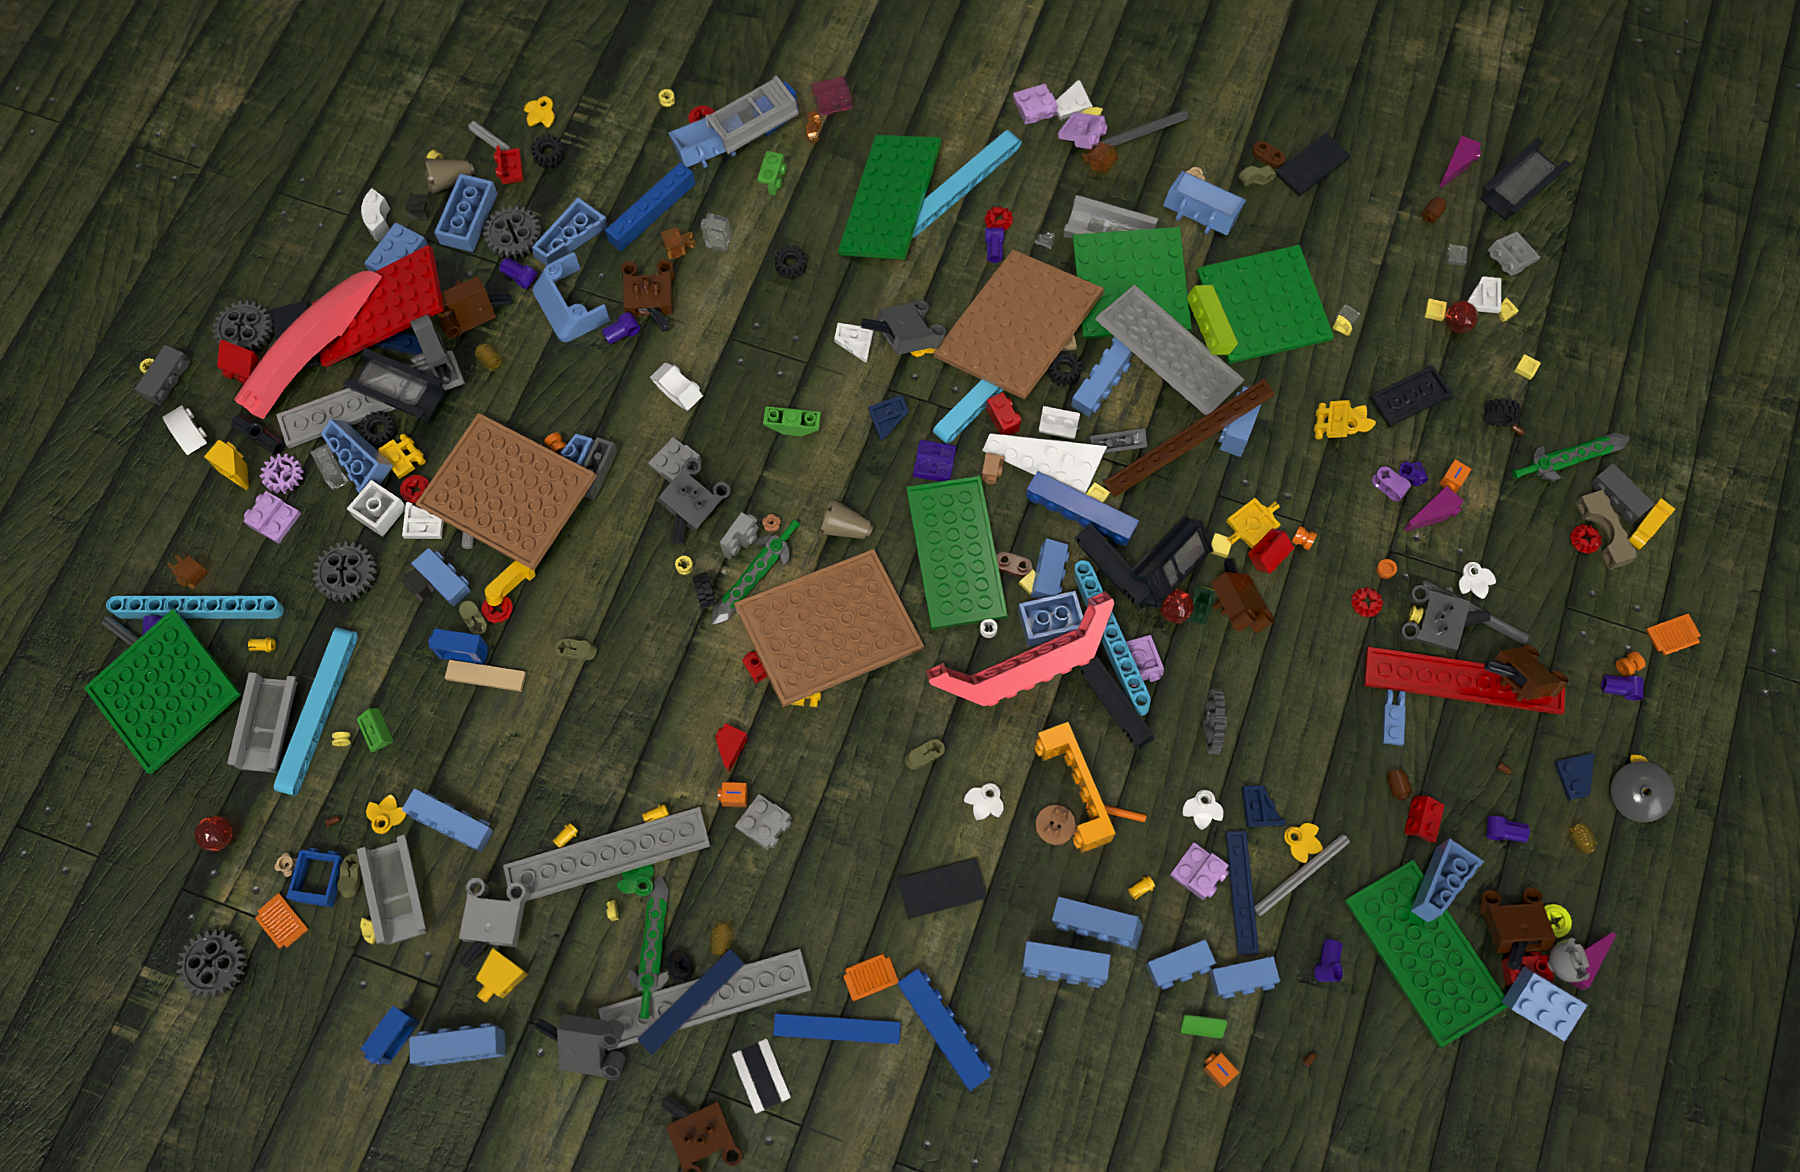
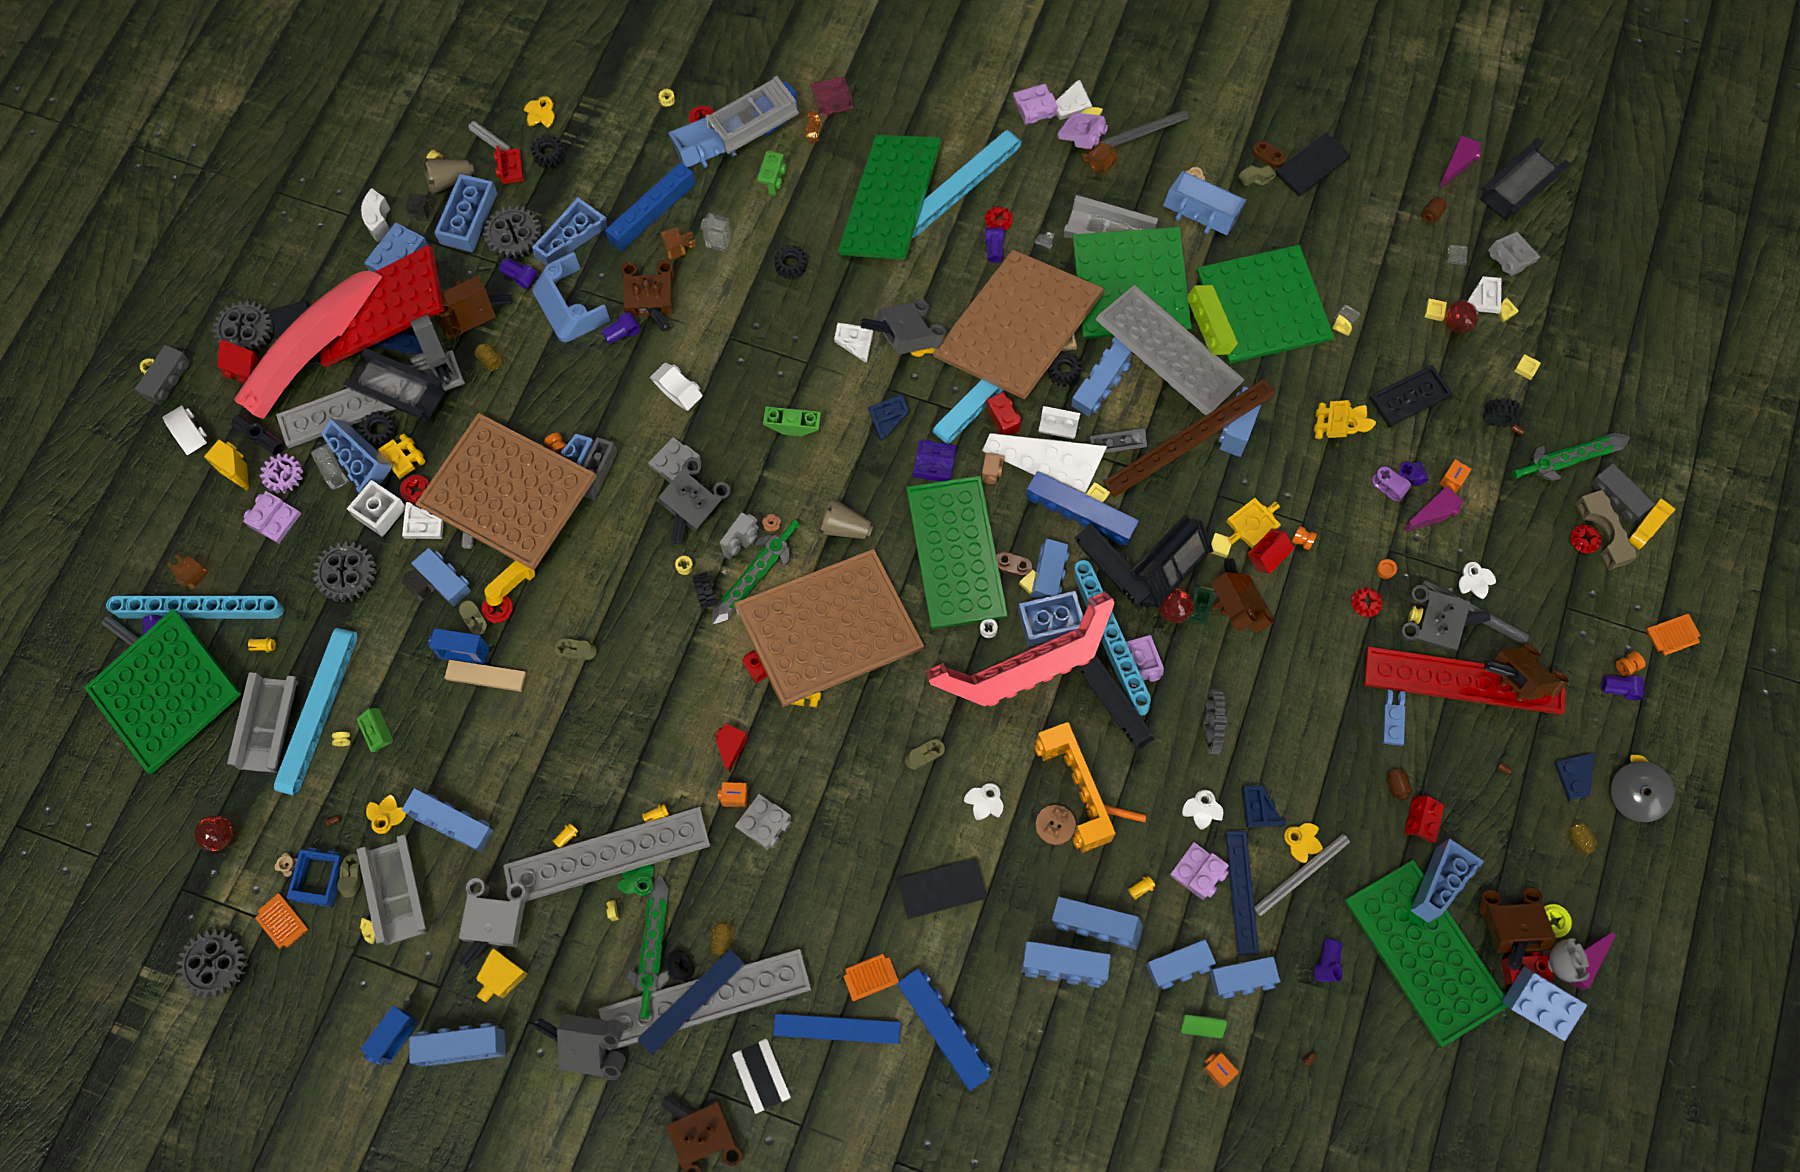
(1500, 829): dark purple piece -> none

